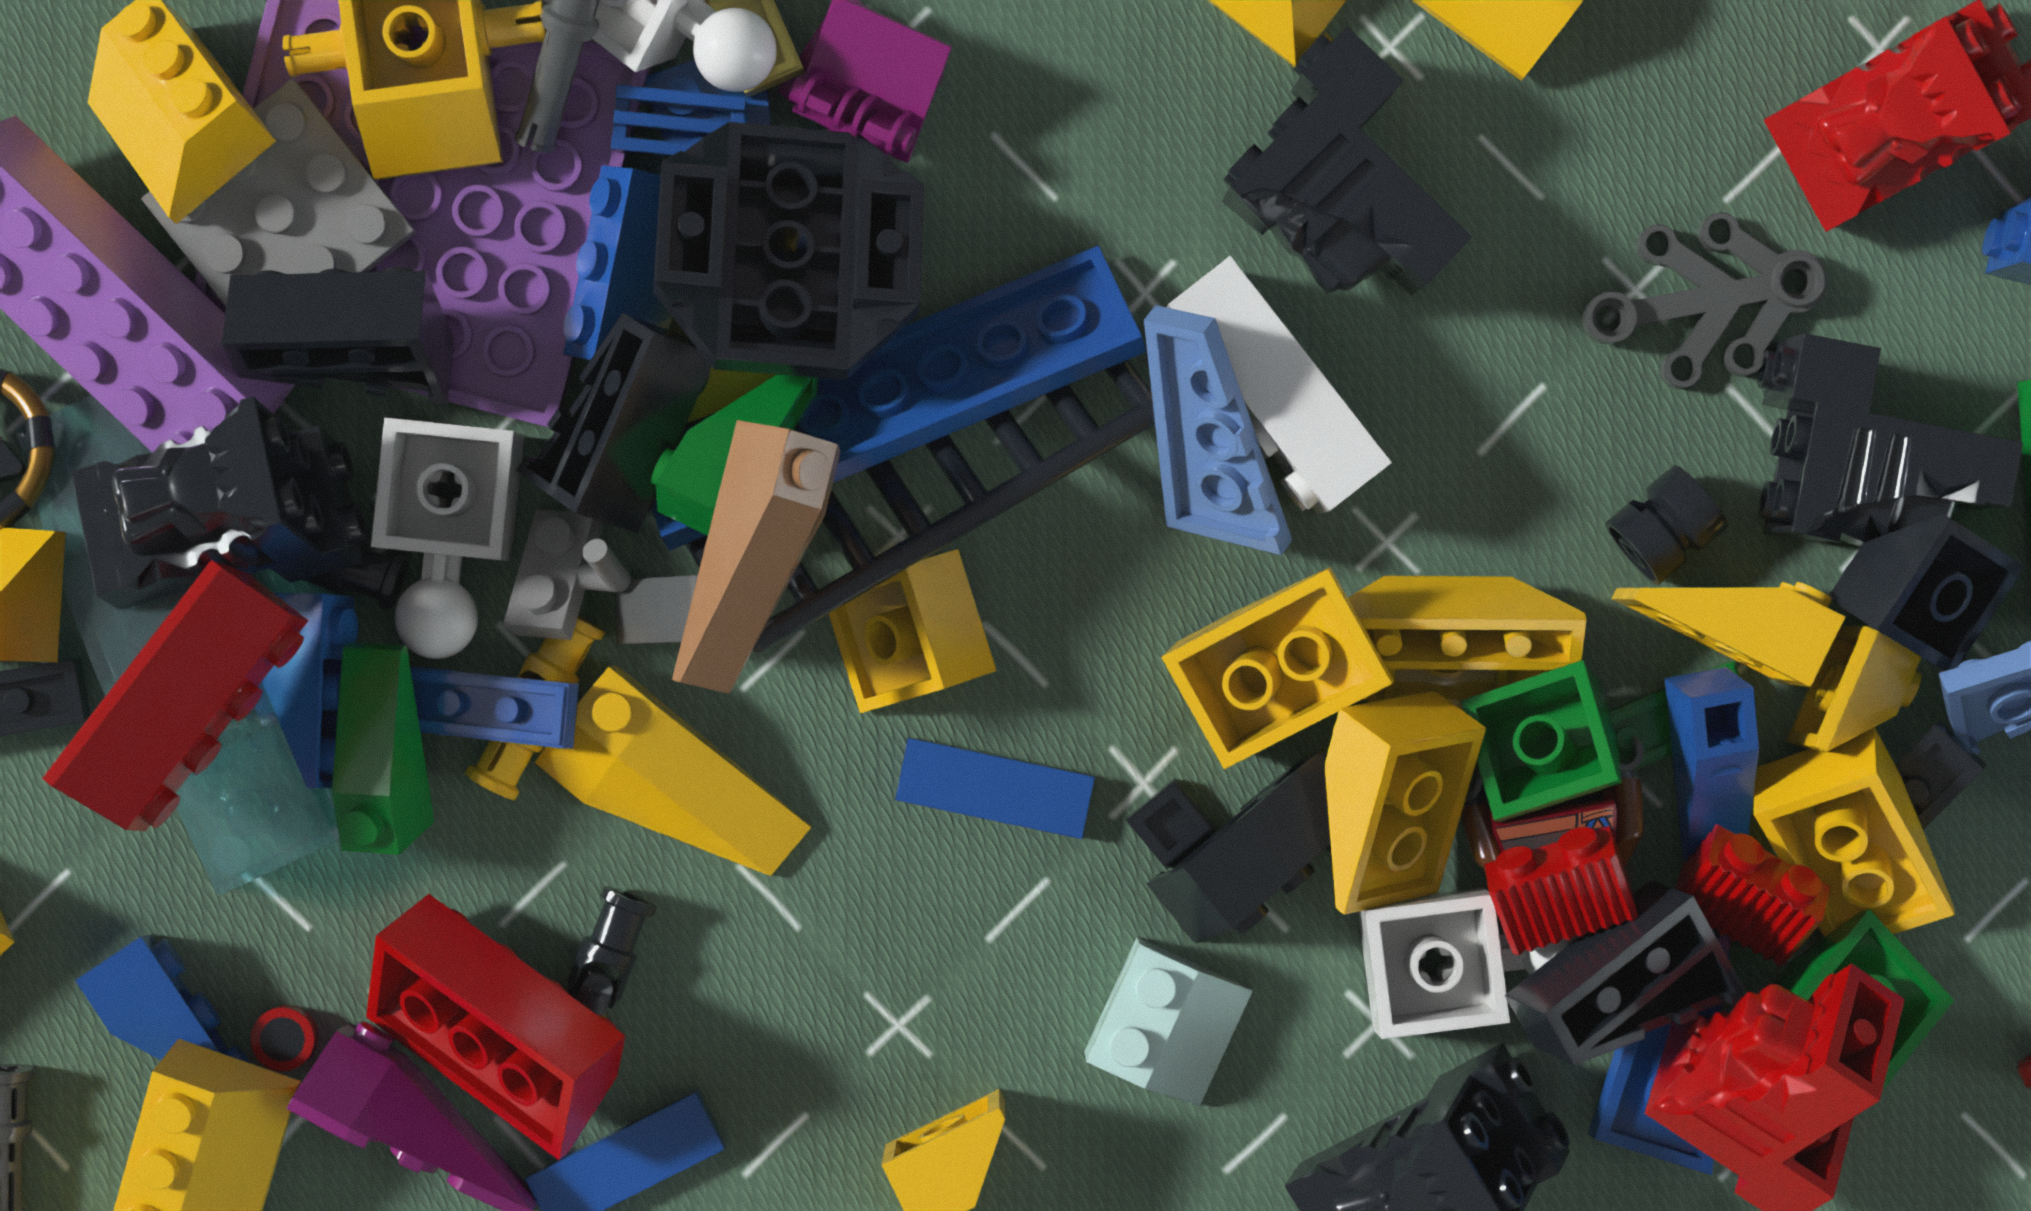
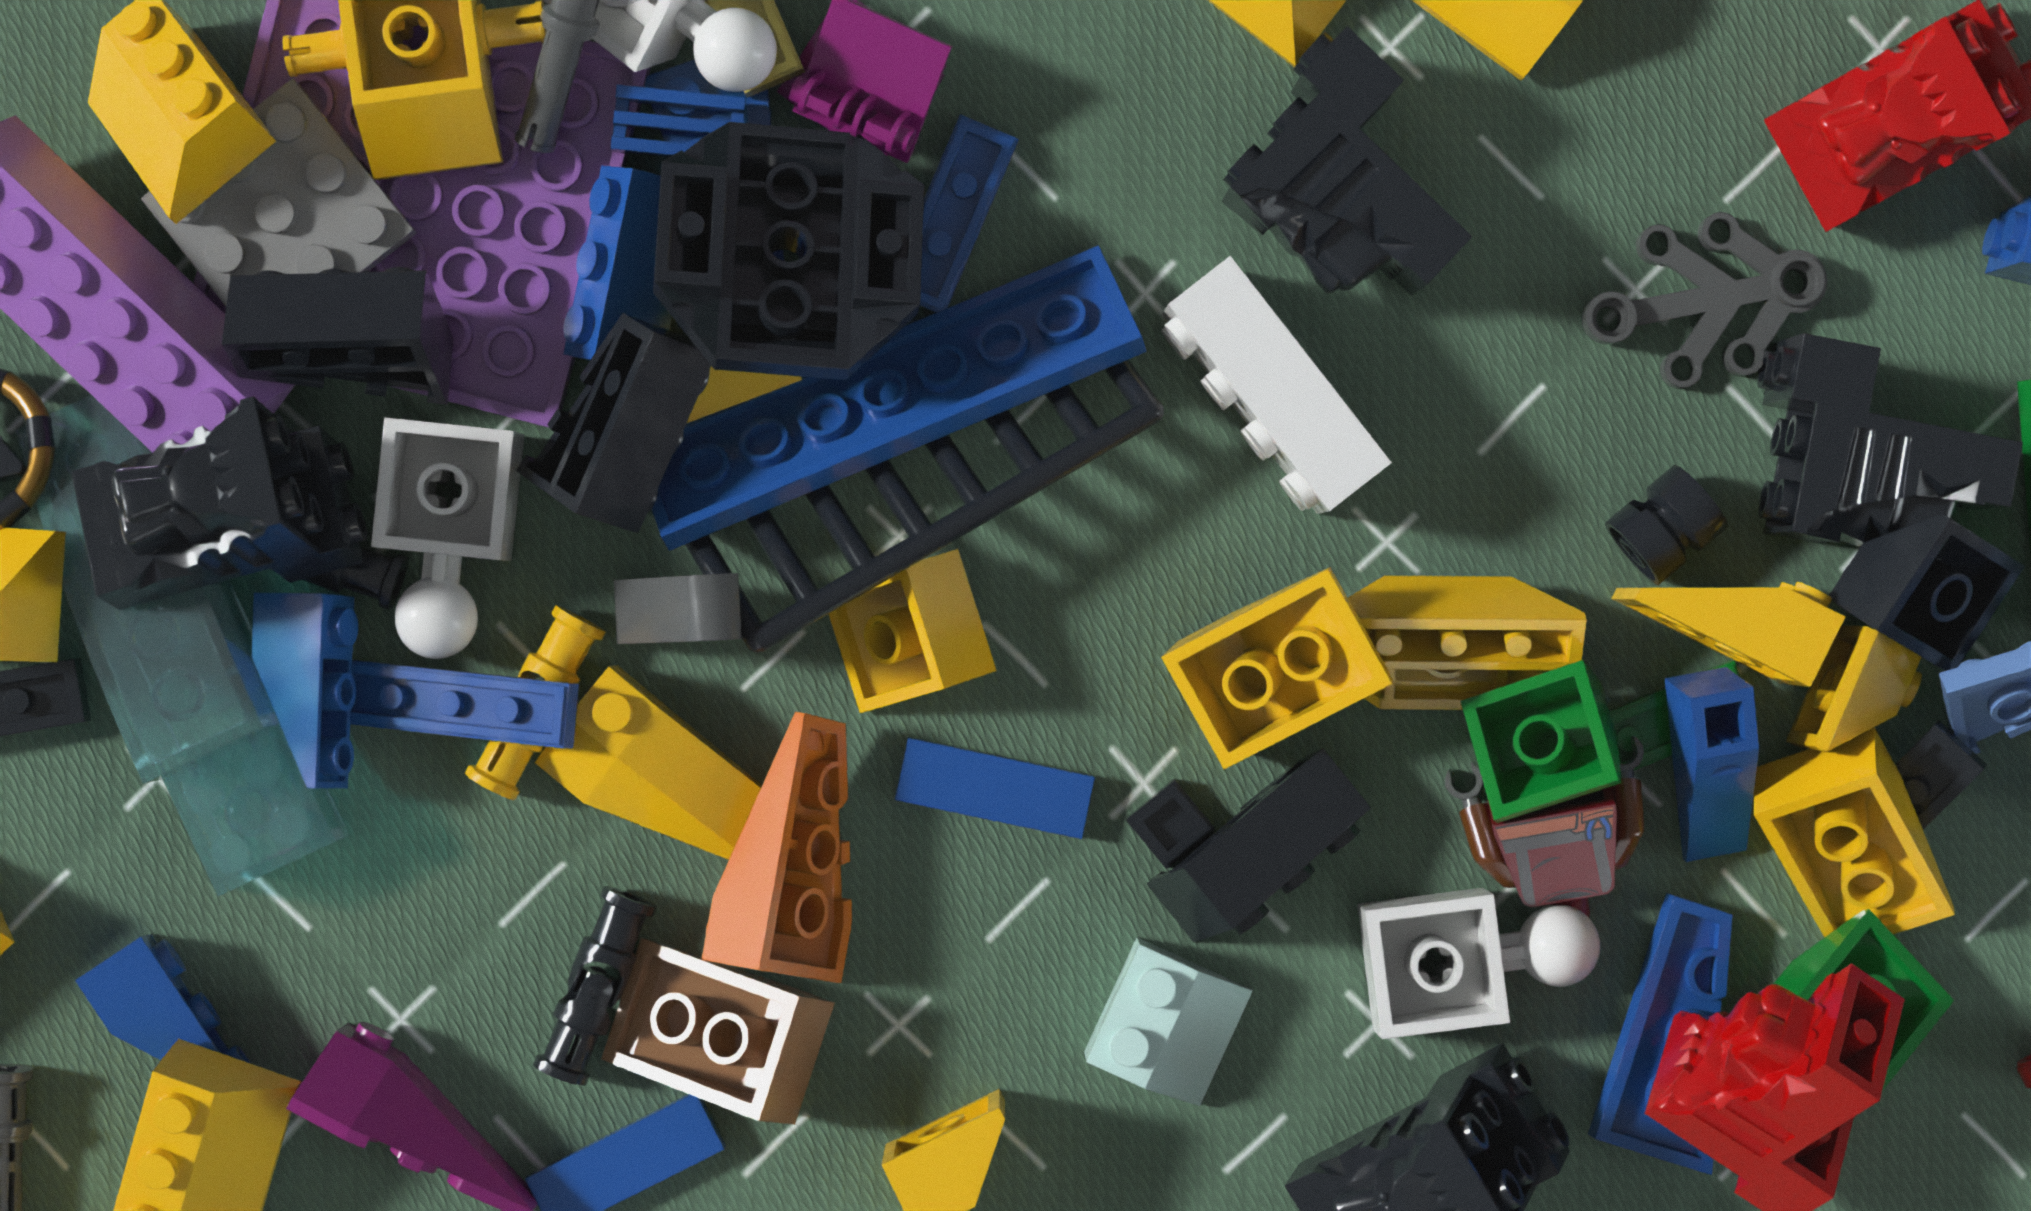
(178, 699): red slope -> none
(284, 1038): tile -> none
(379, 753): green slope -> none
(492, 1024): red slope -> none
(556, 569): light grey plate -> none
(692, 474): green slope -> none
(718, 1032): none -> medium nougat slope
(759, 531): medium nougat wedge -> none
(783, 886): none -> orange wedge
(959, 205): none -> blue tile
(1205, 438): medium blue wing -> none
(1396, 796): yellow slope -> none
(1560, 889): red brick -> none
(1627, 979): black wedge -> none
(1754, 894): red brick -> none

